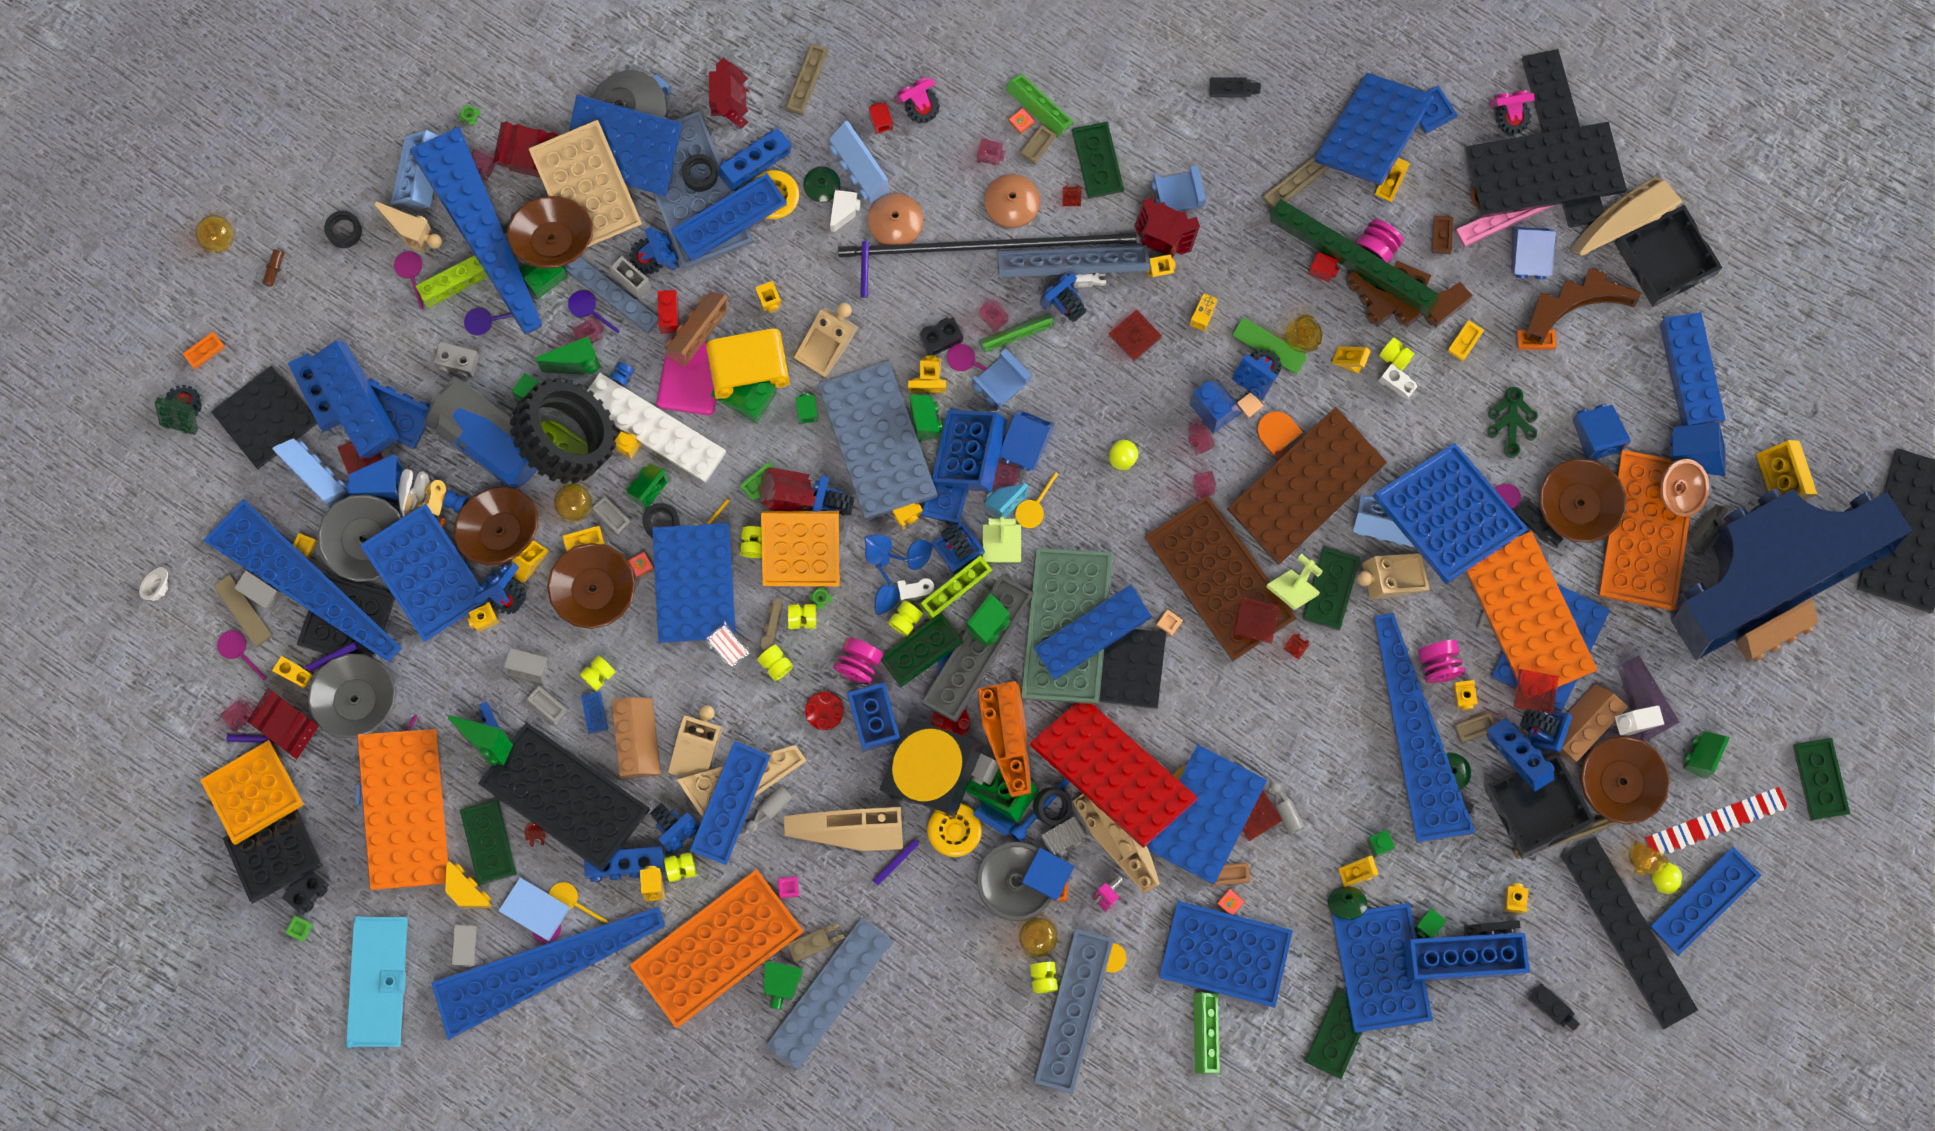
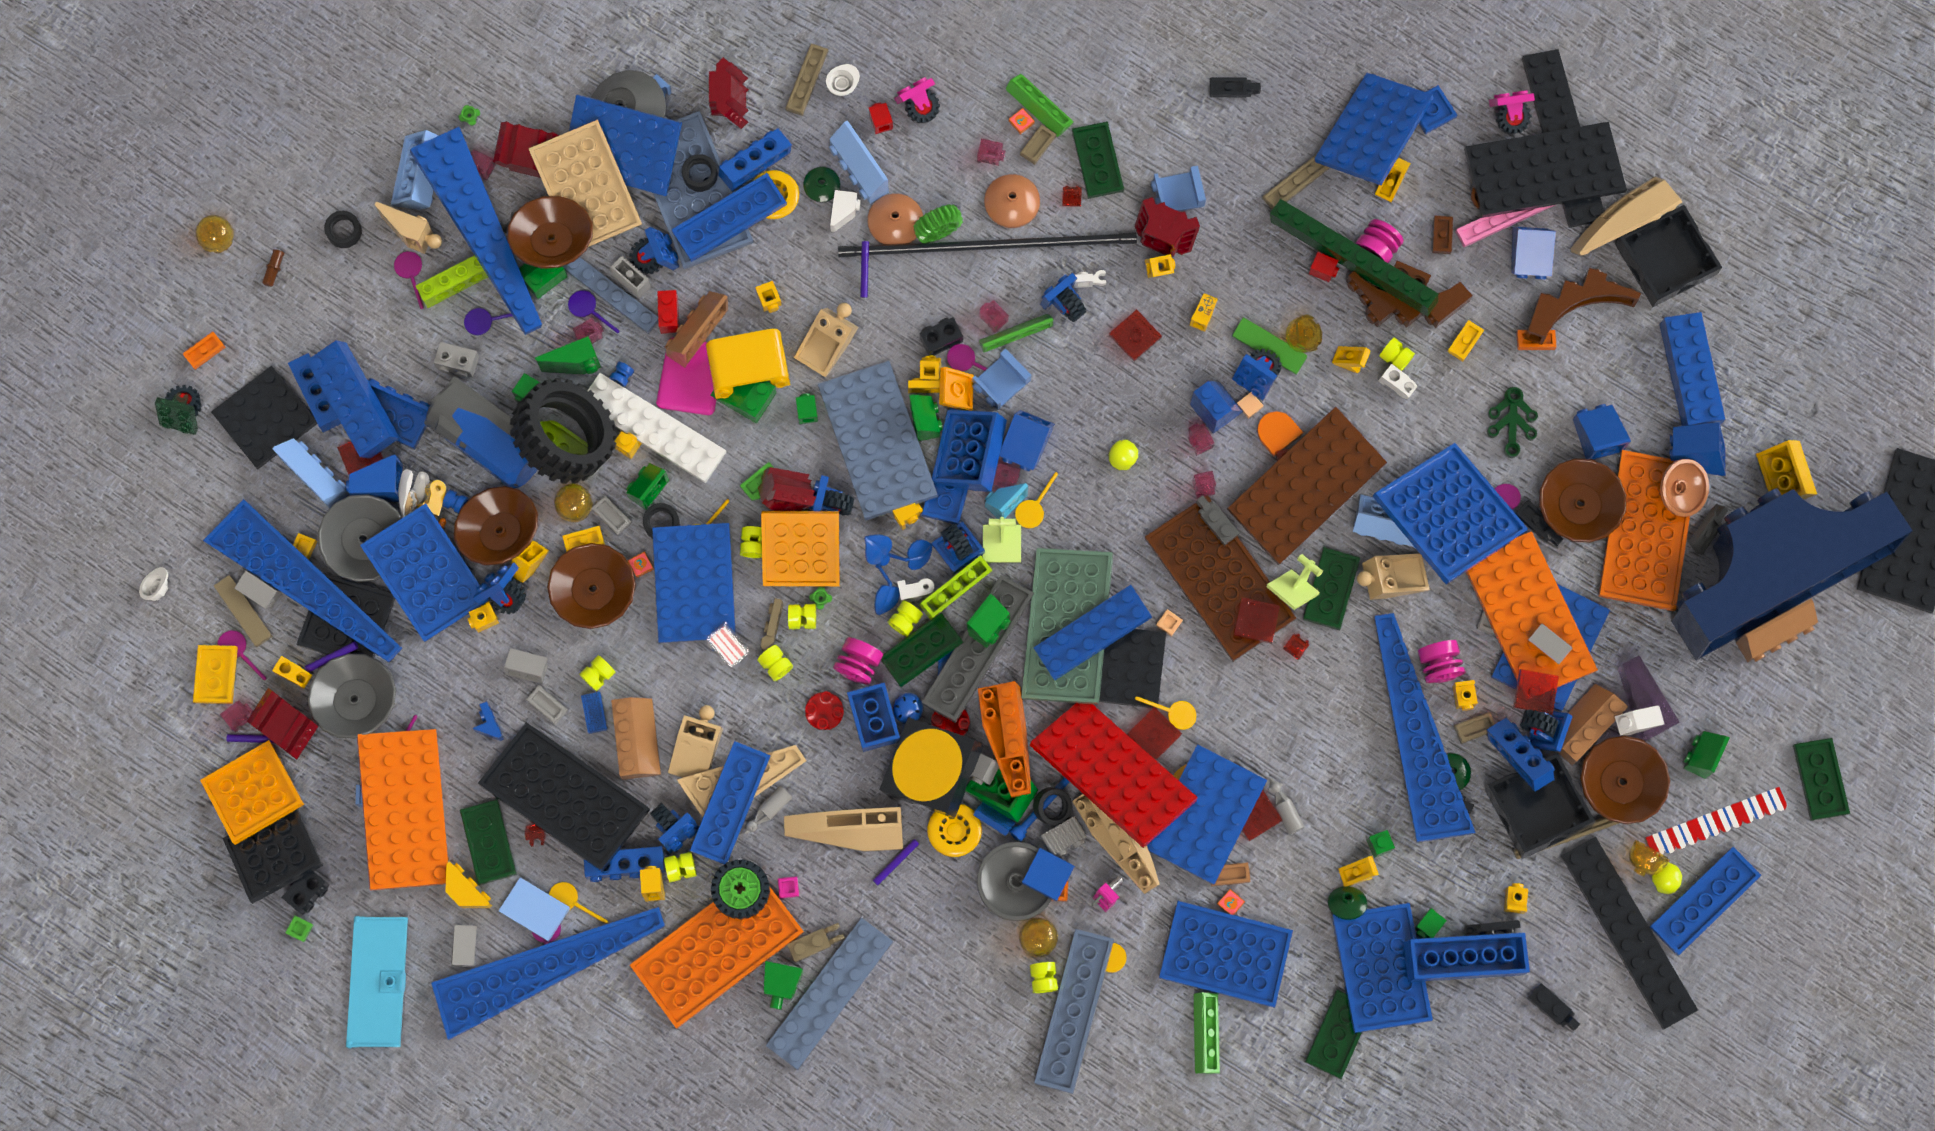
(215, 674): none -> yellow tile
(485, 739): green slope -> none
(753, 881): none -> wheel
(842, 79): none -> white piece
(907, 708): none -> blue helmet
(938, 223): none -> bright green gear
(956, 389): none -> light orange tile
(1073, 260): sand blue plate -> none
(1154, 733): none -> clear red plate
(1180, 713): none -> yellow piece
(1217, 521): none -> dark grey hinge
(1550, 643): none -> light grey hinge

